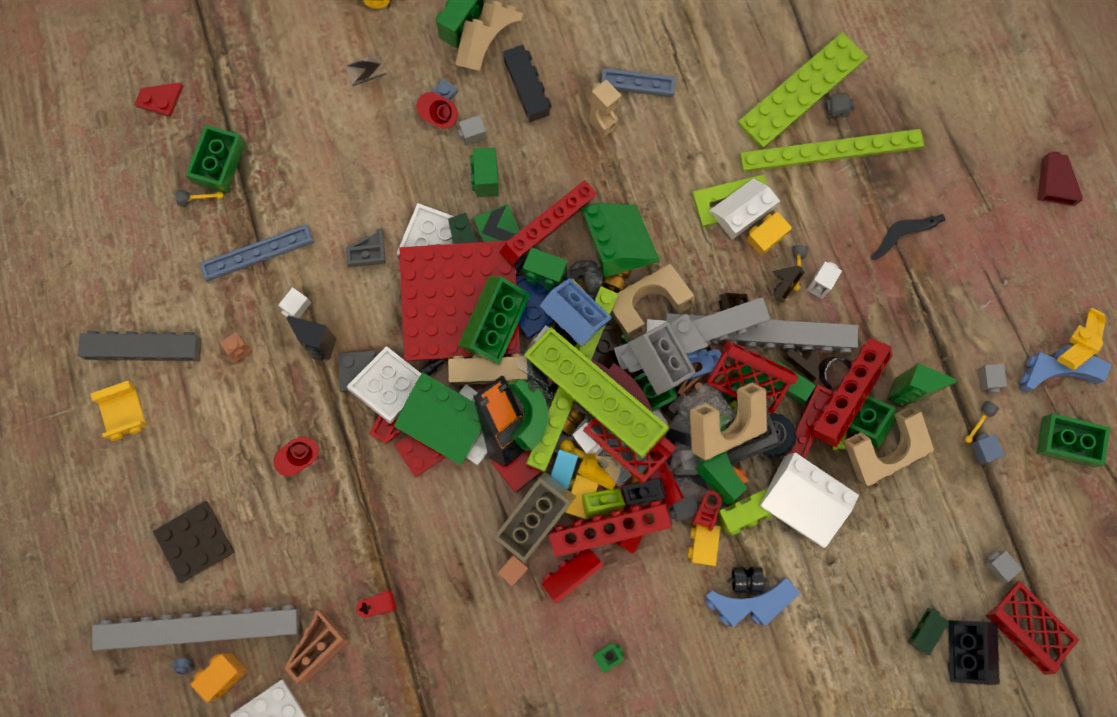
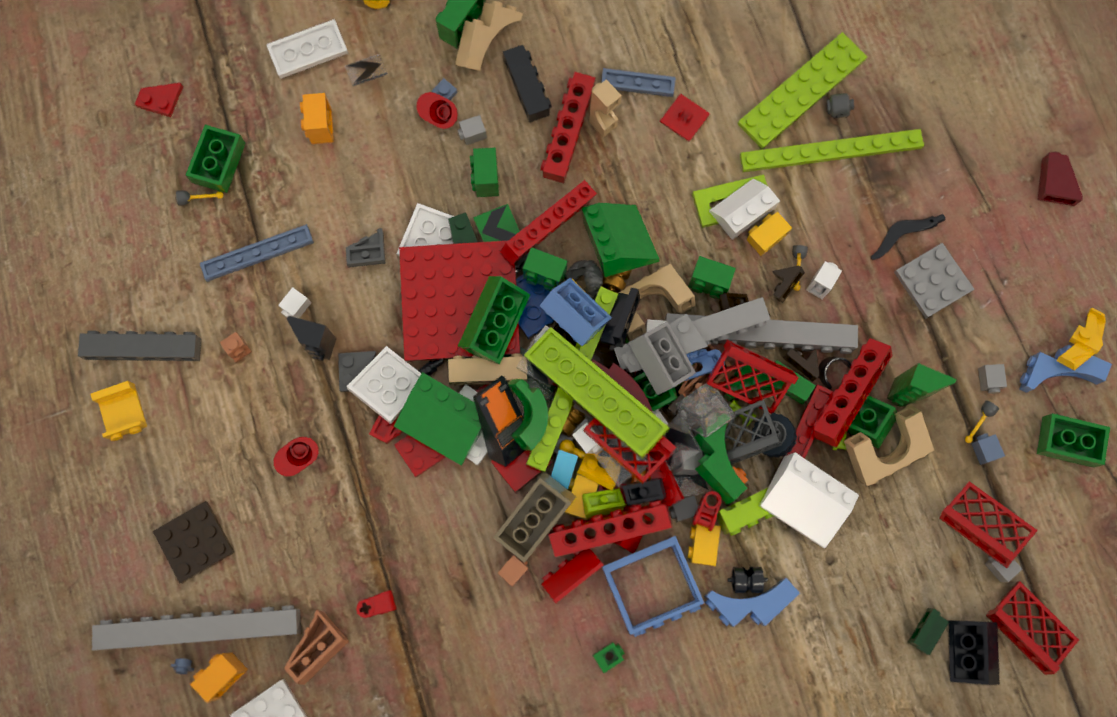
(307, 49): none -> white plate
(317, 118): none -> light orange brick
(558, 171): none -> red brick
(622, 317): none -> black panel
(675, 613): none -> medium blue window
(684, 117): none -> red piece
(711, 277): none -> green brick
(748, 423): tan arch -> none
(934, 280): none -> light grey plate
(982, 538): none -> red fence

